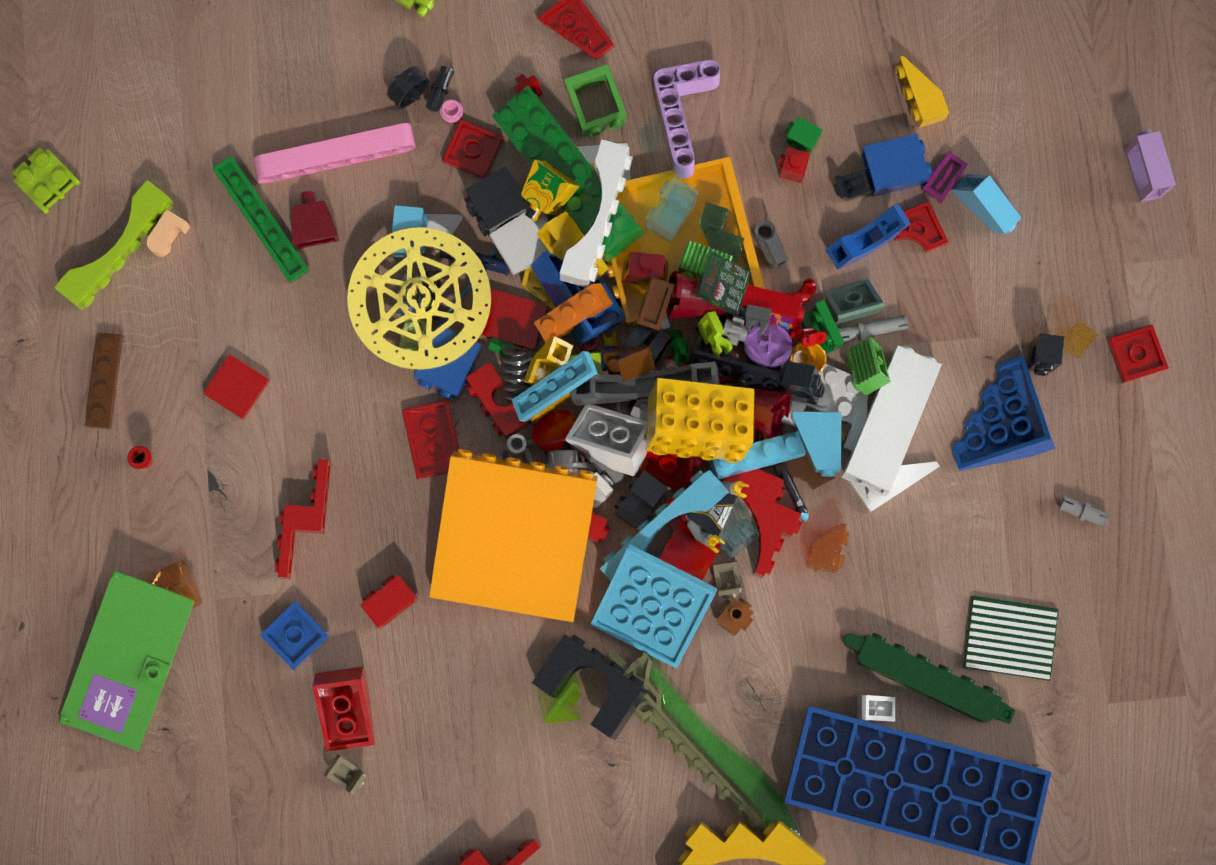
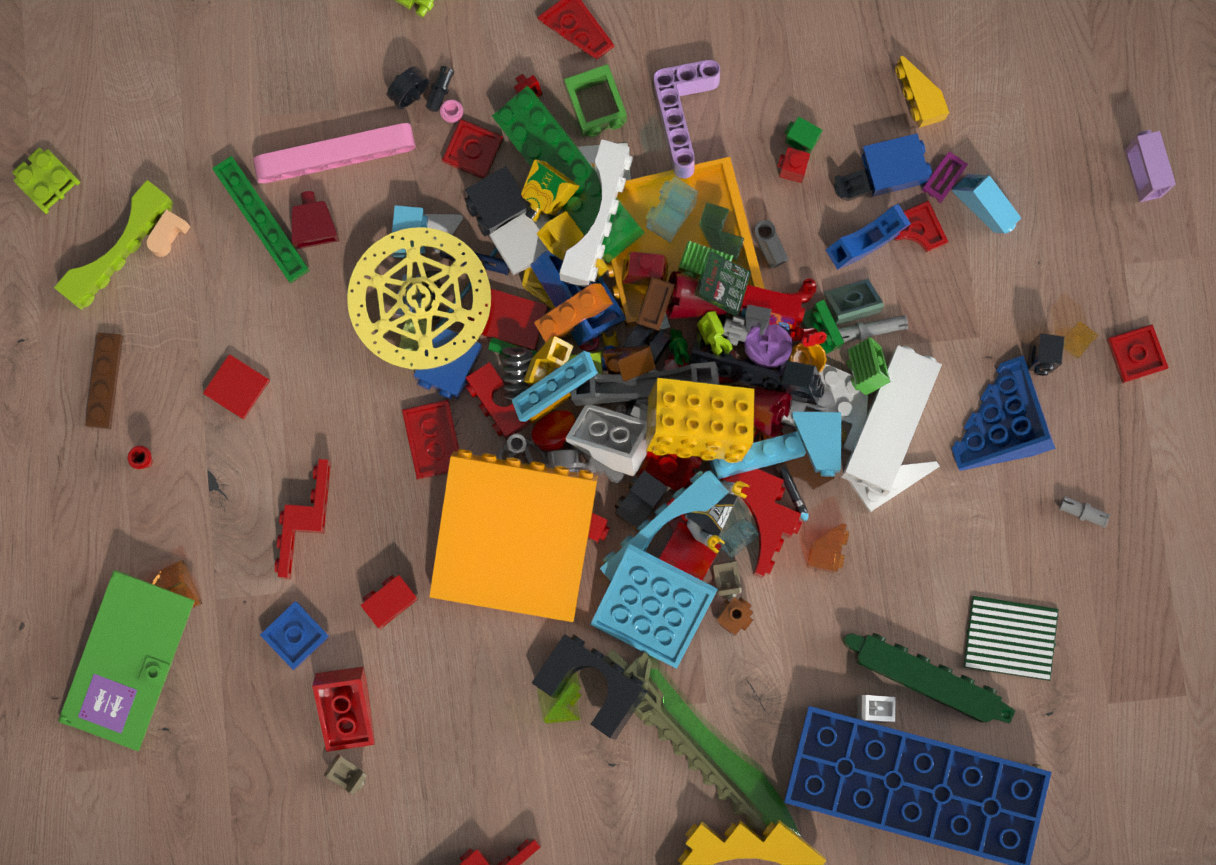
(603, 489): white bracket -> none

